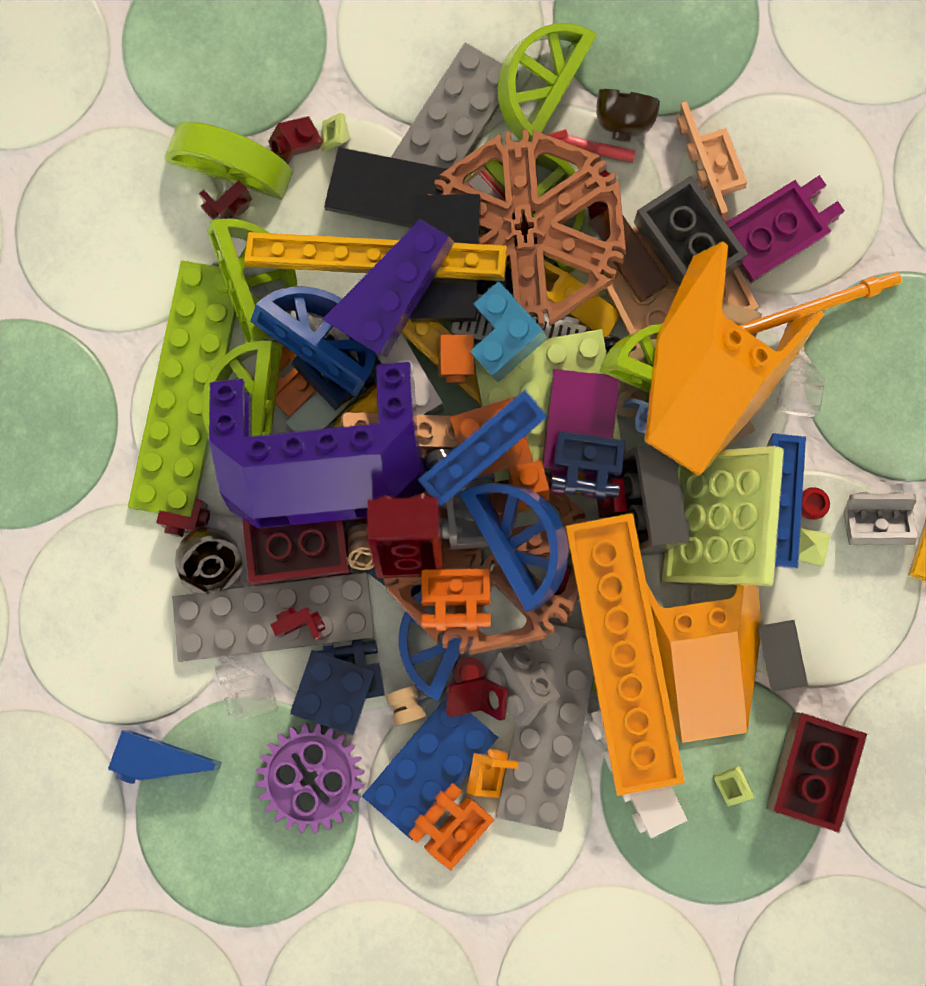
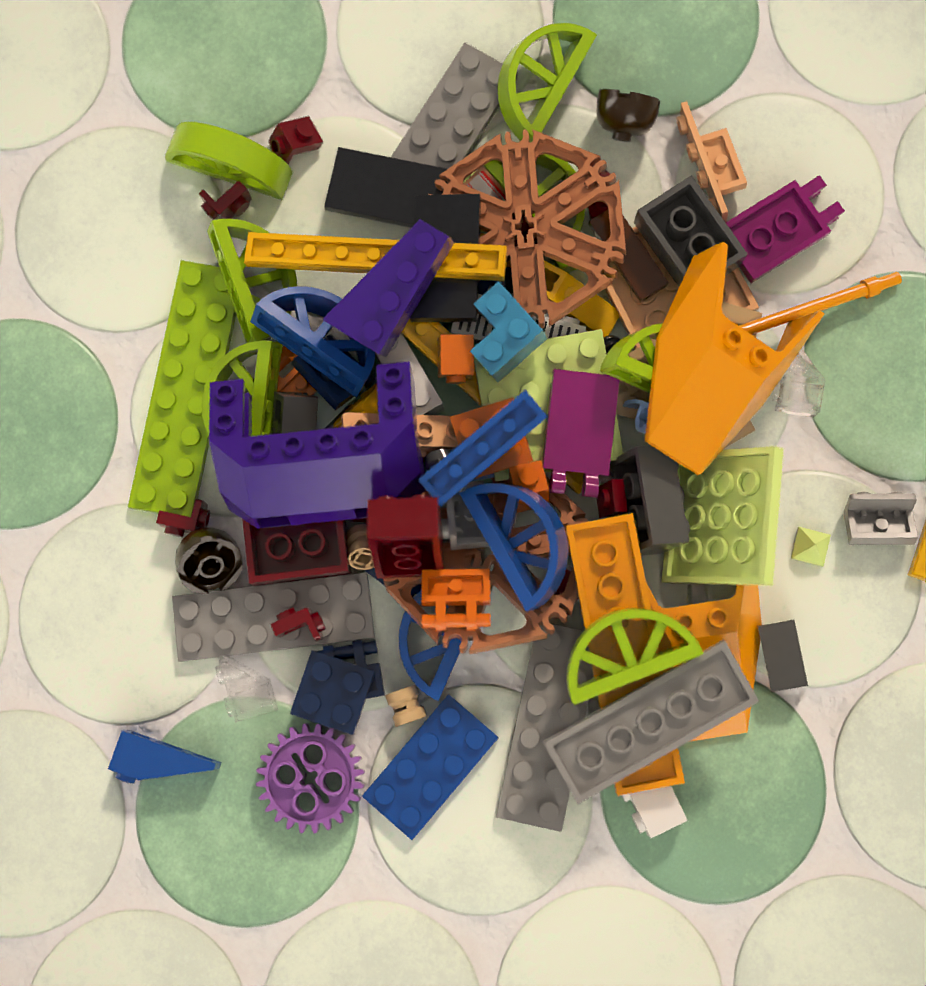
(294, 412): none -> dark grey hinge
(334, 132): yellowish green slope -> none
(458, 832): orange plate -> none
(468, 669): red plate -> none
(474, 696): dark red bracket -> none
(488, 773): light orange bracket -> none
(525, 682): light grey bracket -> none
(587, 454): dark blue plate -> none
(599, 148): coral piece -> none
(634, 670): none -> lime window
(650, 721): none -> light grey plate
(733, 786): yellowish green slope -> none
(790, 498): blue window -> none
(814, 503): red plate -> none
(816, 771): dark red brick -> none

